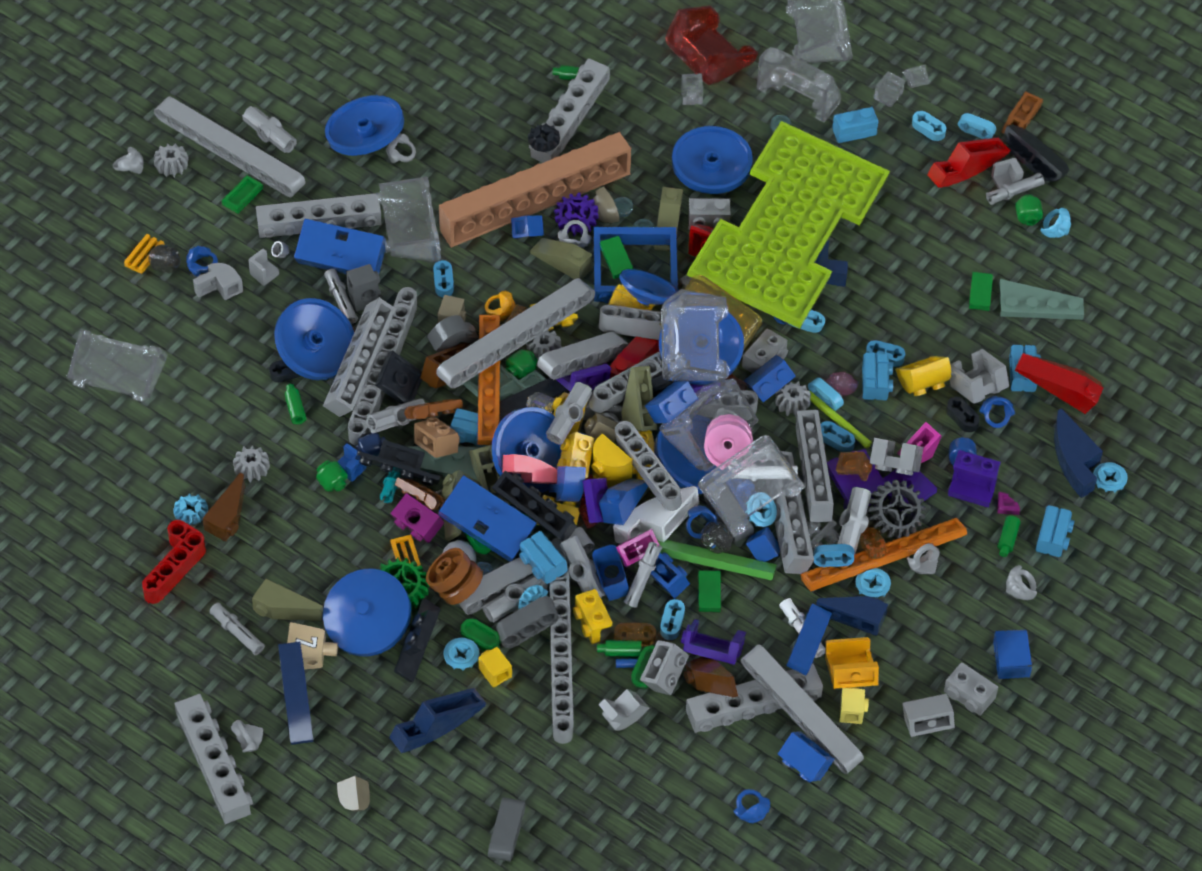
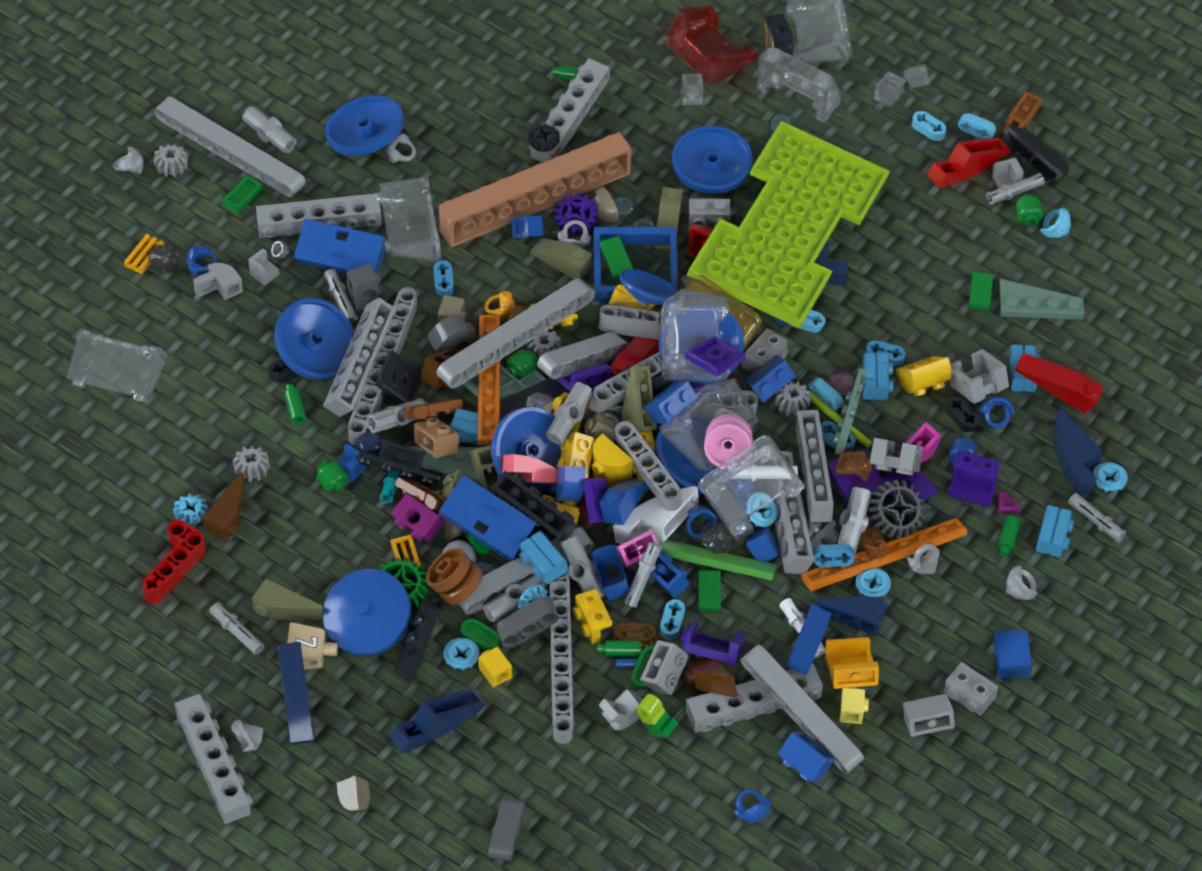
(655, 717): none -> leg
(715, 356): none -> dark purple plate
(774, 39): none -> black torso
(849, 412): none -> sand green wing
(855, 125): dark azure brick -> none
(1115, 531): none -> light grey pin

